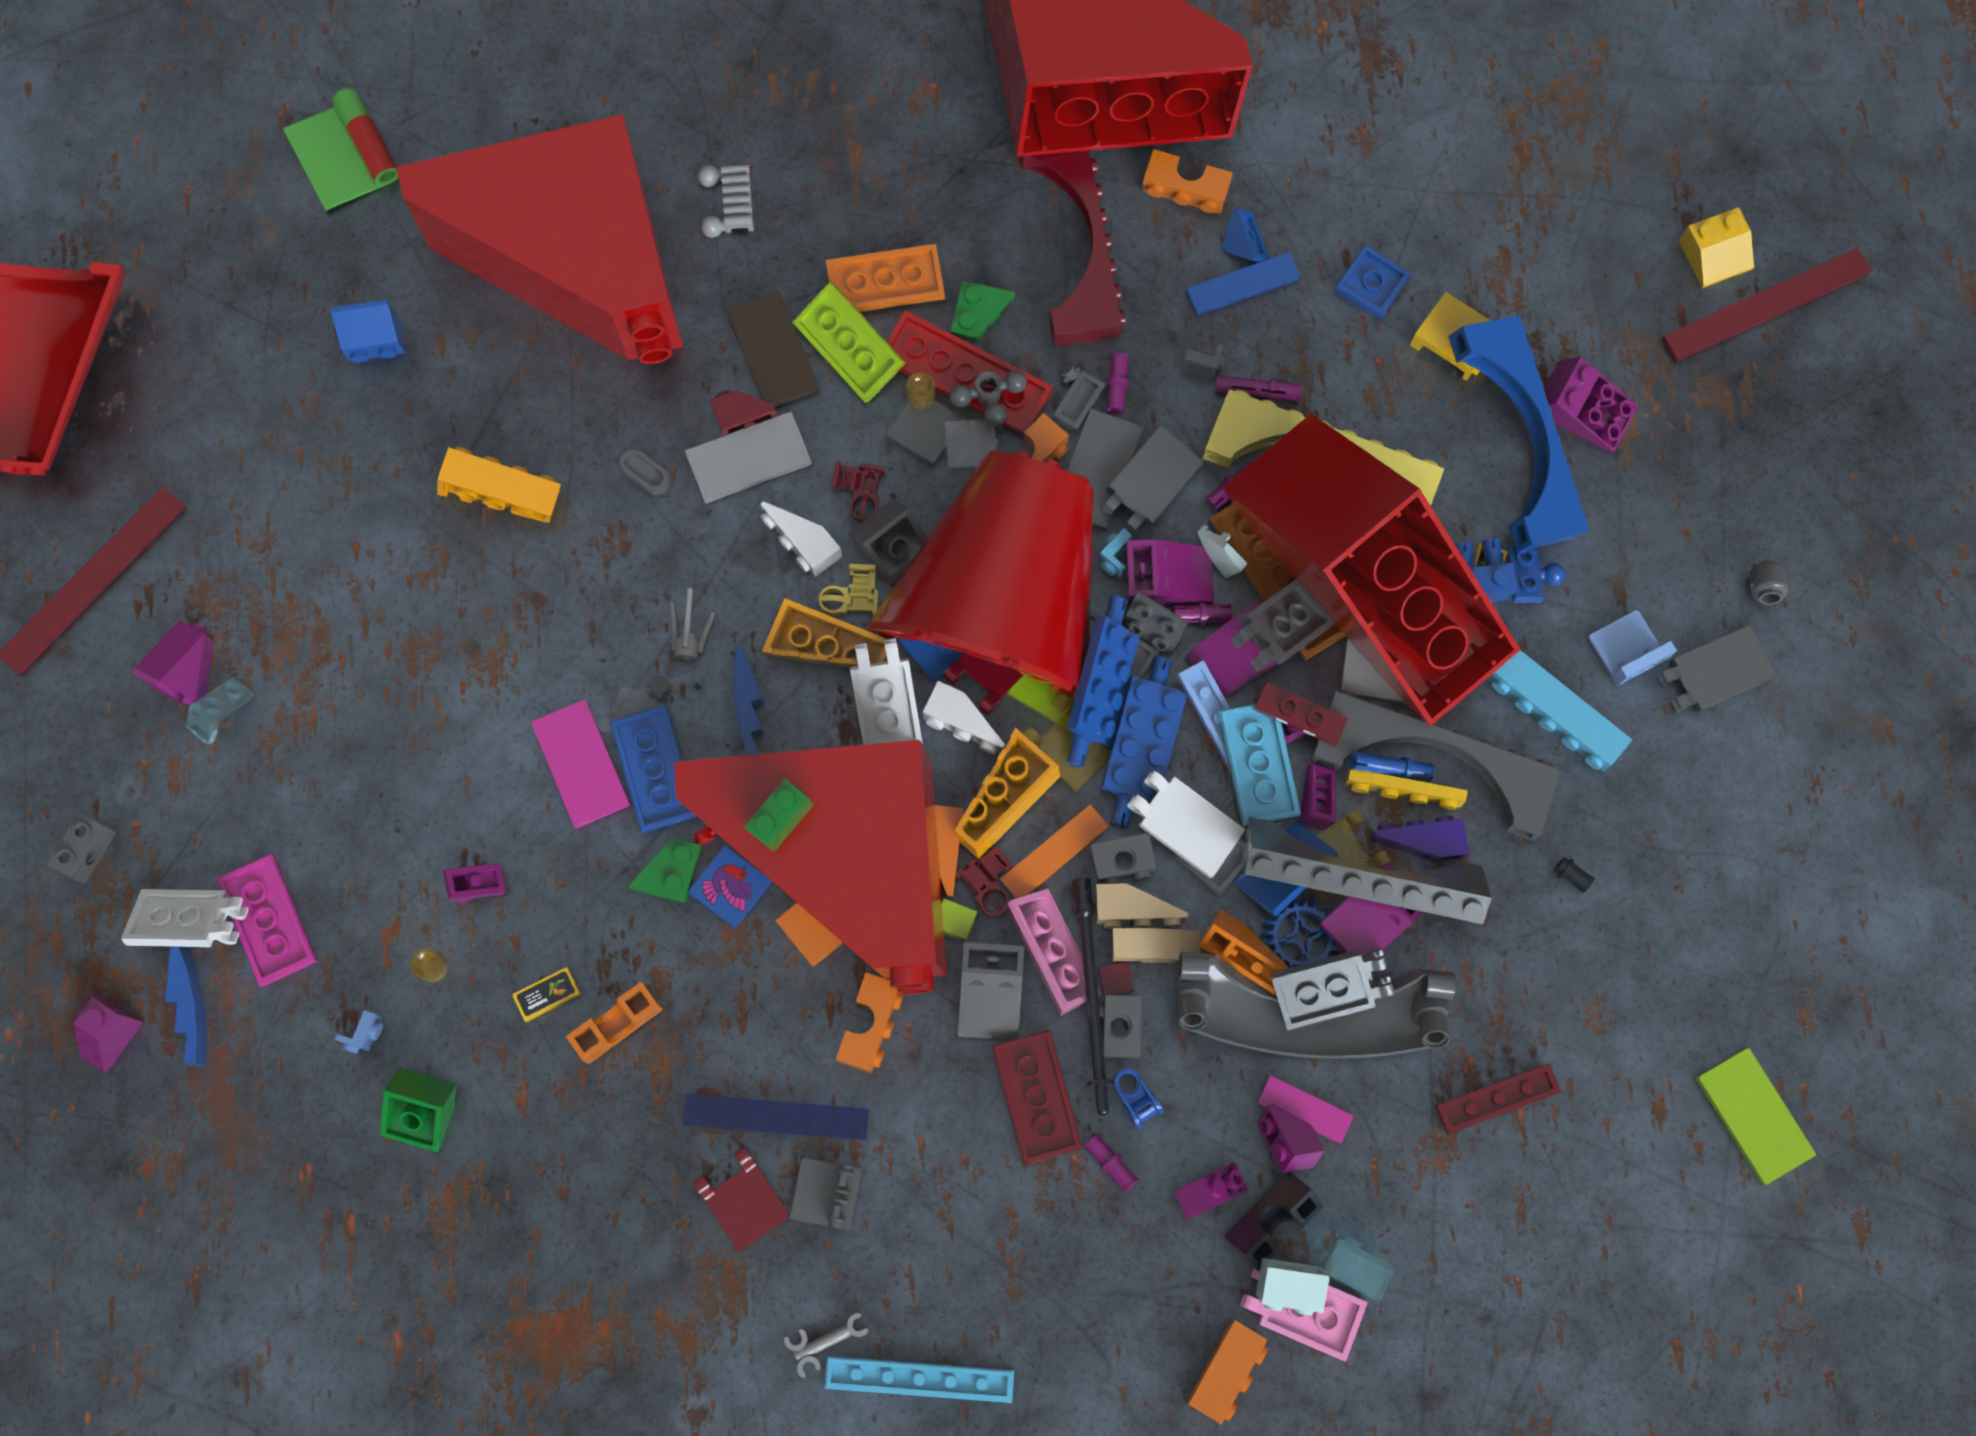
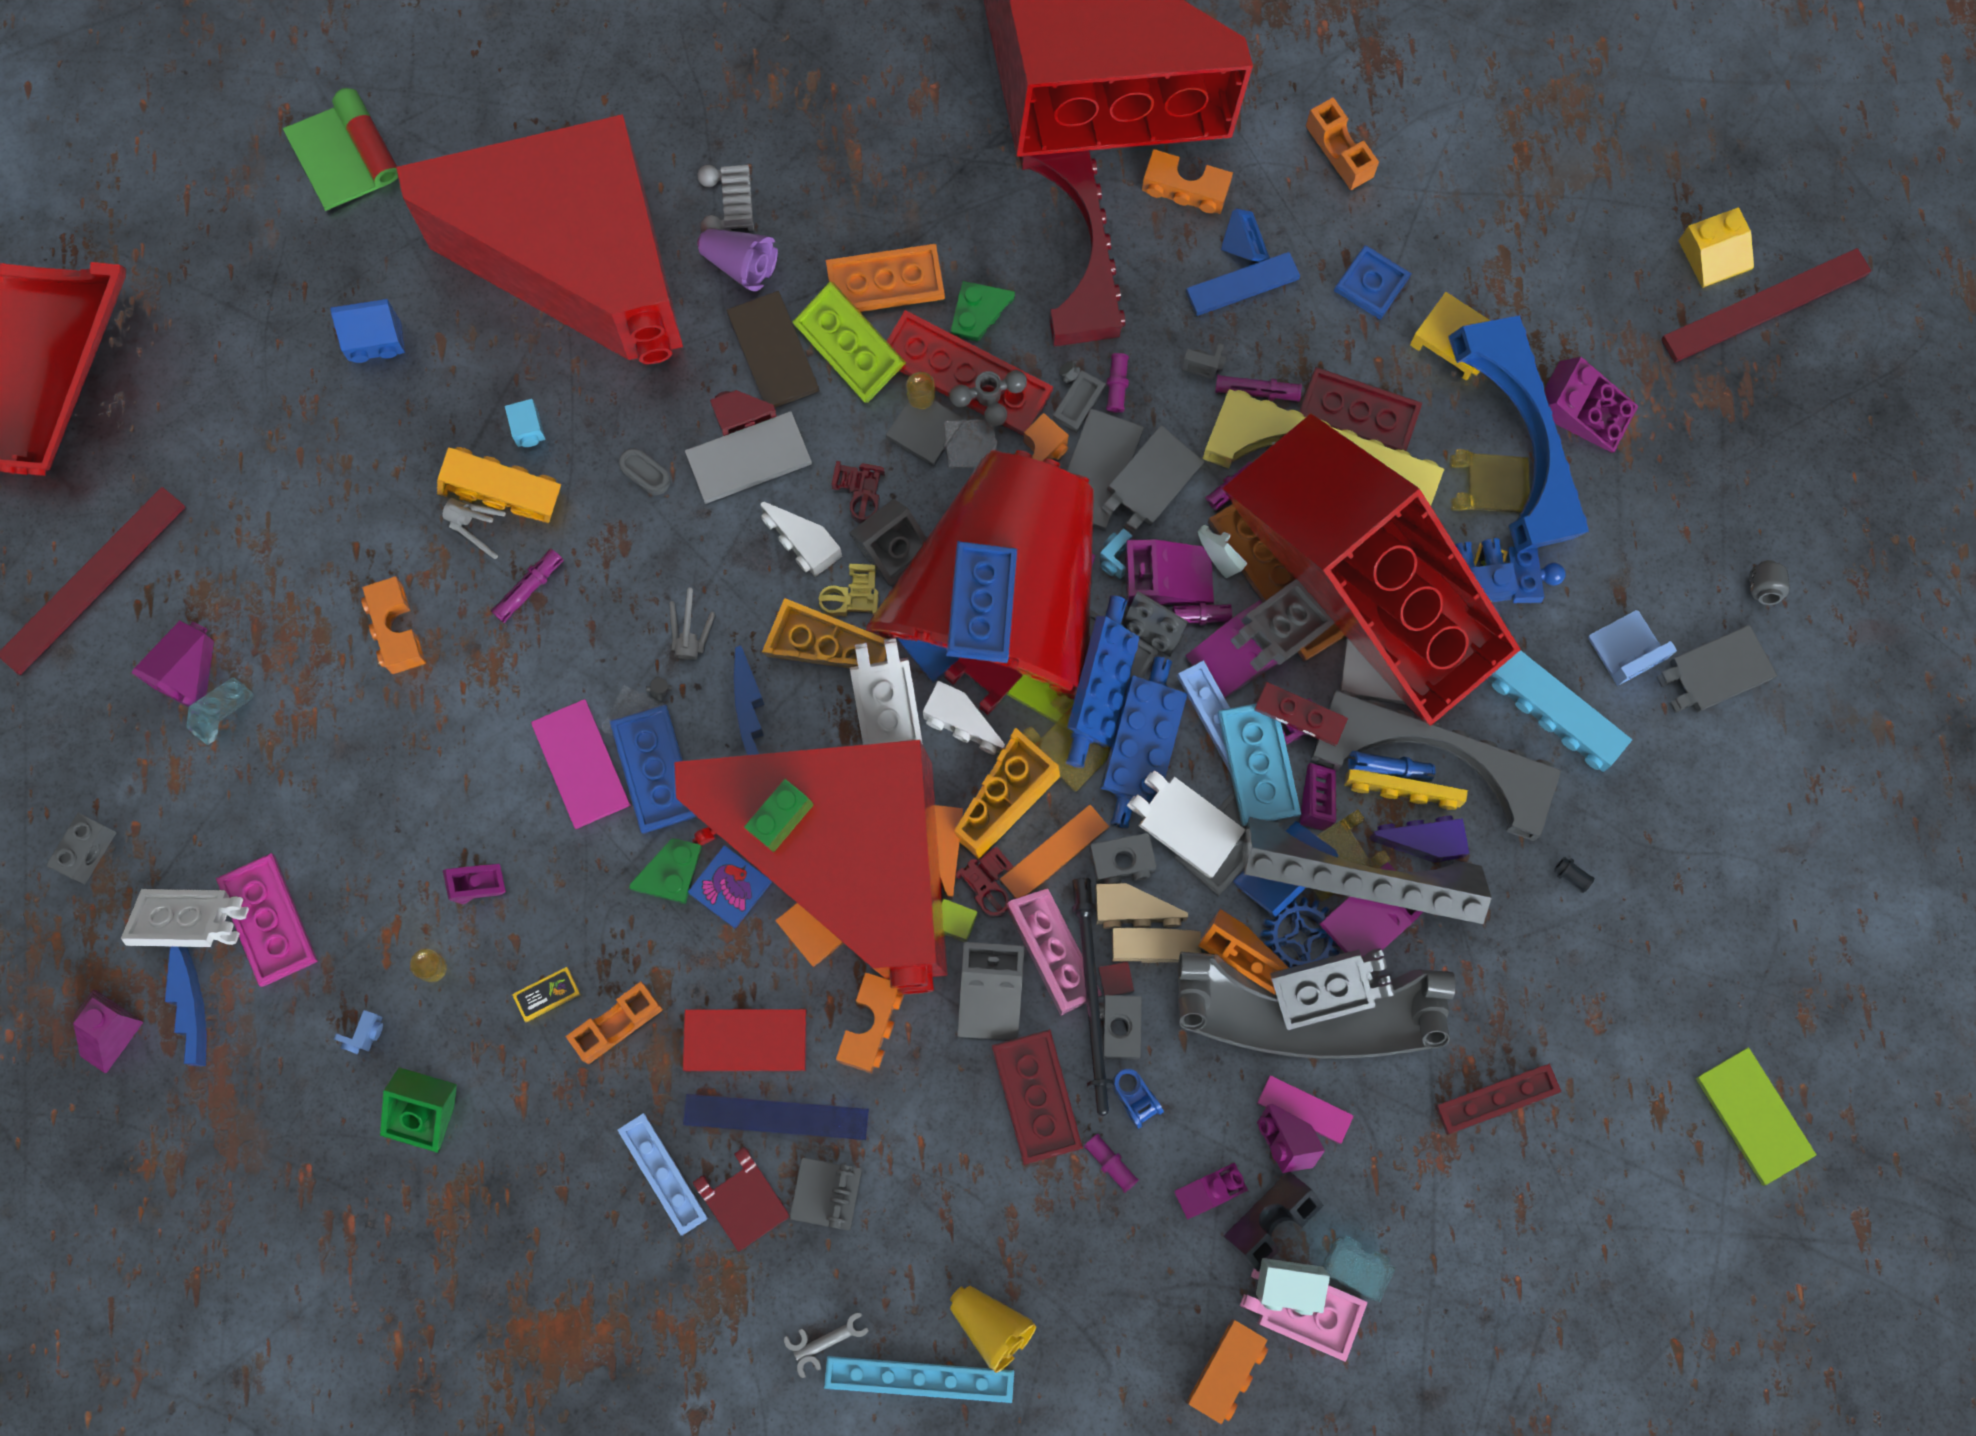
(384, 603): none -> orange arch
(462, 513): none -> light grey plant
(525, 423): none -> medium azure brick
(527, 585): none -> magenta pin
(662, 1174): none -> light blue plate
(740, 255): none -> medium lavender cone
(745, 1040): none -> red tile
(982, 602): none -> blue tile
(991, 1326): none -> yellow cone
(1351, 160): none -> orange arch
(1361, 409): none -> dark red tile
(1494, 482): none -> clear yellow flag

